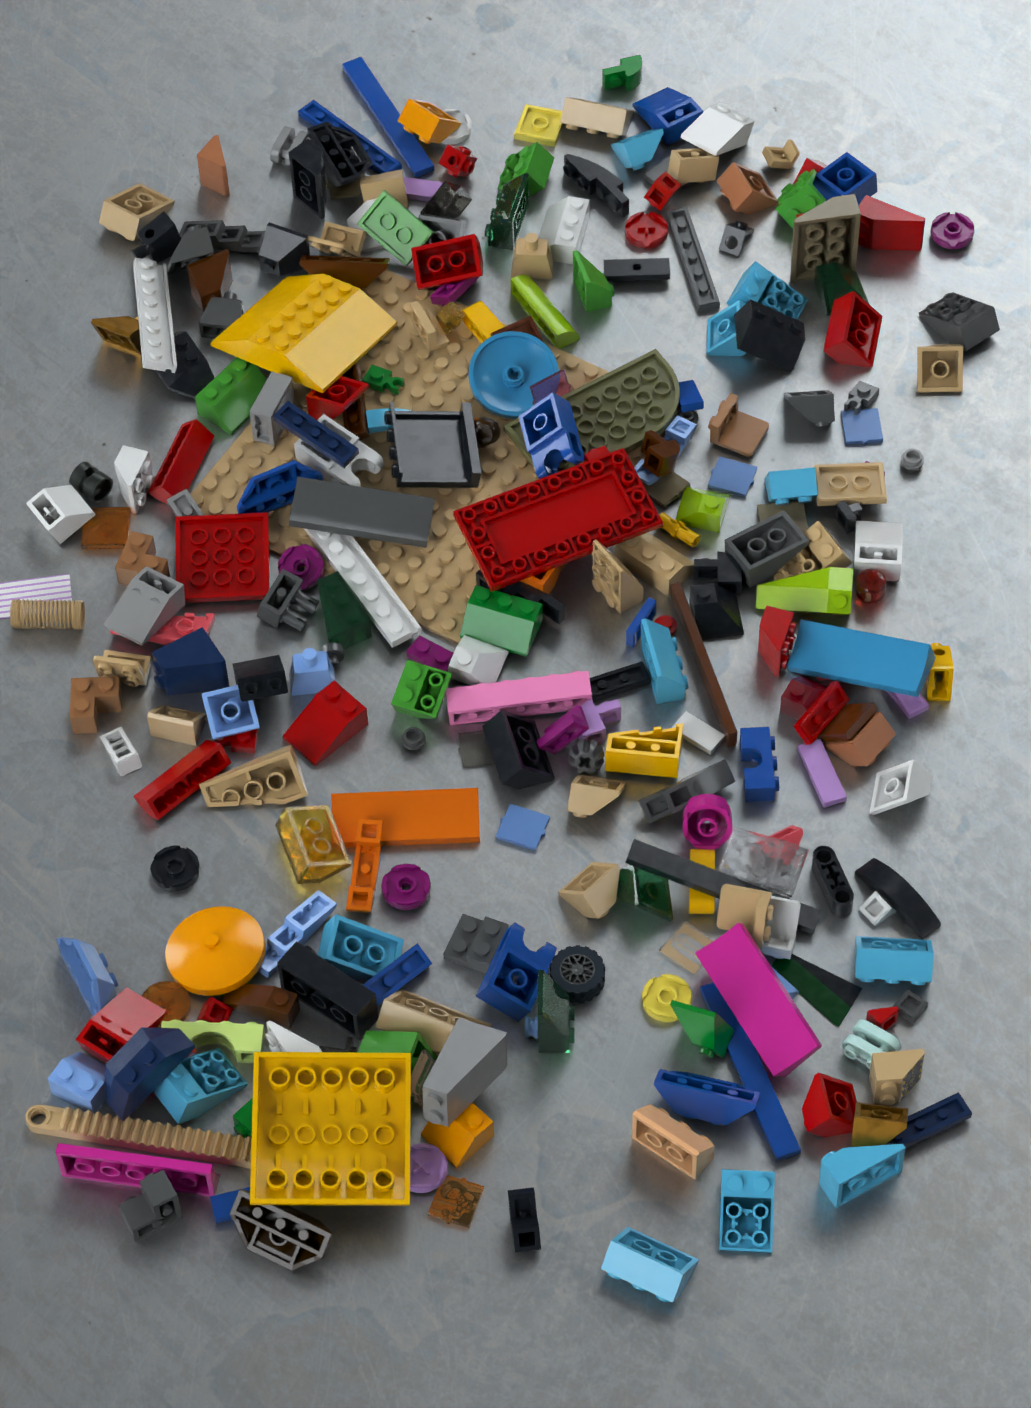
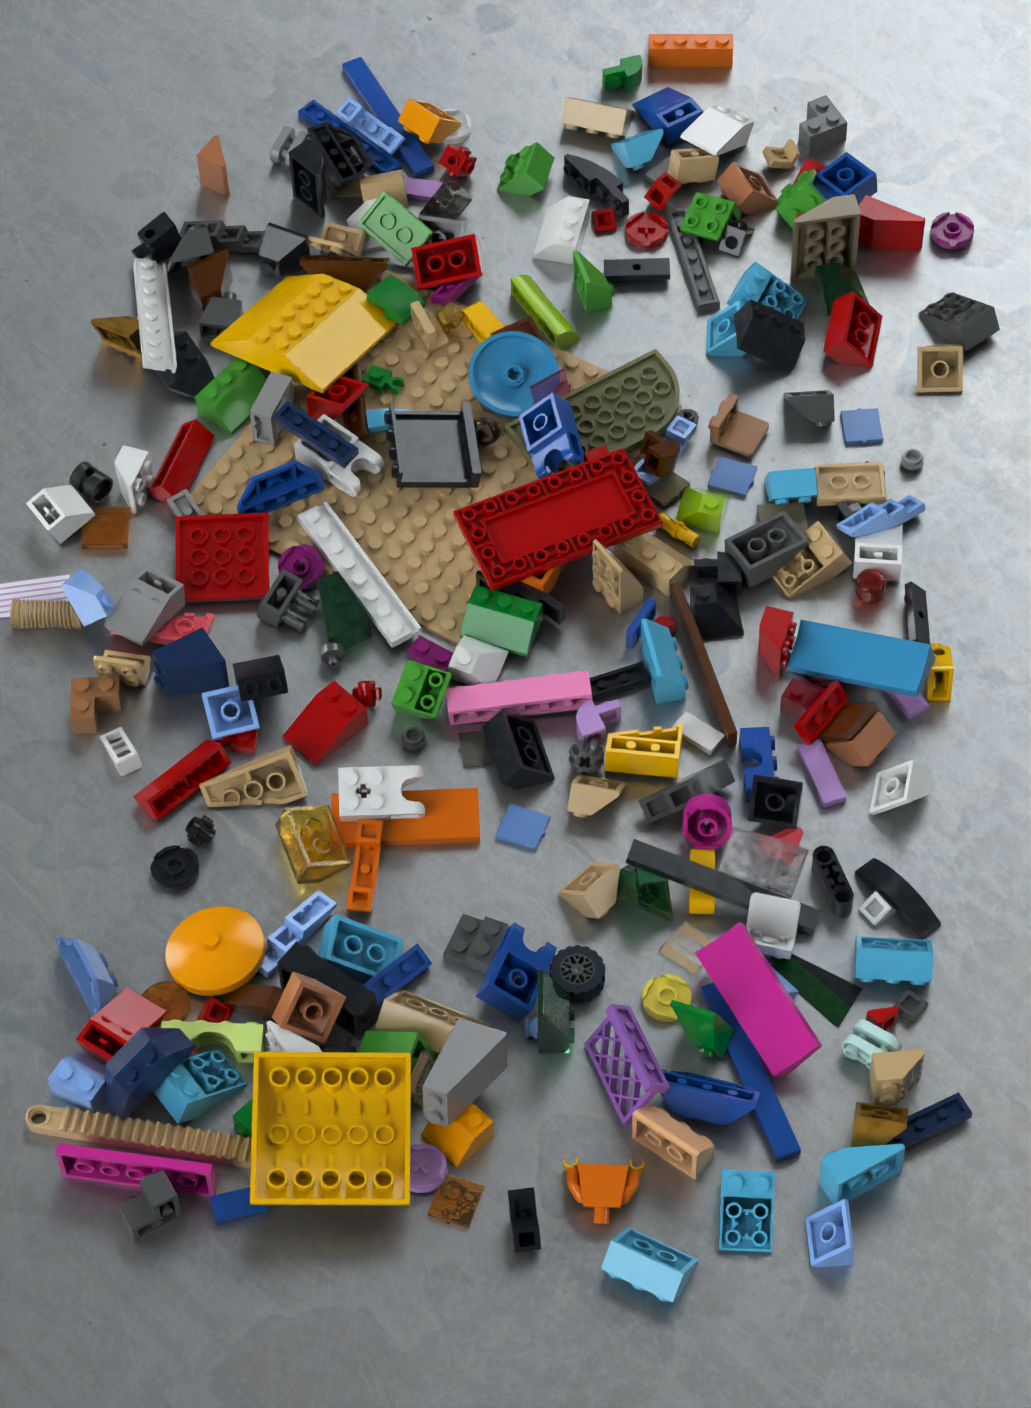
(87, 597): none -> light blue slope
(133, 210): tan slope -> none
(138, 554): medium nougat brick -> none
(176, 724): tan slope -> none
(200, 830): none -> black gear
(280, 1232): dark brown wedge -> none
(308, 1007): none -> nougat slope
(310, 672): light blue torso -> none
(361, 512): dark grey arch -> none
(367, 693): none -> red gear
(370, 126): none -> light blue slope
(385, 791): none -> white brick
(395, 298): none -> green slope
(406, 876): magenta plate -> none
(509, 213): clear green slope -> none
(532, 258): tan torso -> none
(539, 125): light yellow tile -> none
(564, 730): magenta panel -> none
(602, 1186): none -> orange torso
(604, 220): none -> red slope
(637, 1053): none -> medium lavender fence
(689, 397): blue tile -> none
(690, 50): none -> orange slope
(709, 216): none -> bright green bracket
(747, 907): tan bracket -> none
(775, 801): none -> black slope
(811, 592): lime wedge -> none
(823, 126): none -> dark grey brick
(829, 1106): red slope -> none
(830, 1236): none -> light blue slope
(861, 395): dark grey plate -> none
(882, 517): none -> light blue slope
(916, 613): none -> black tile

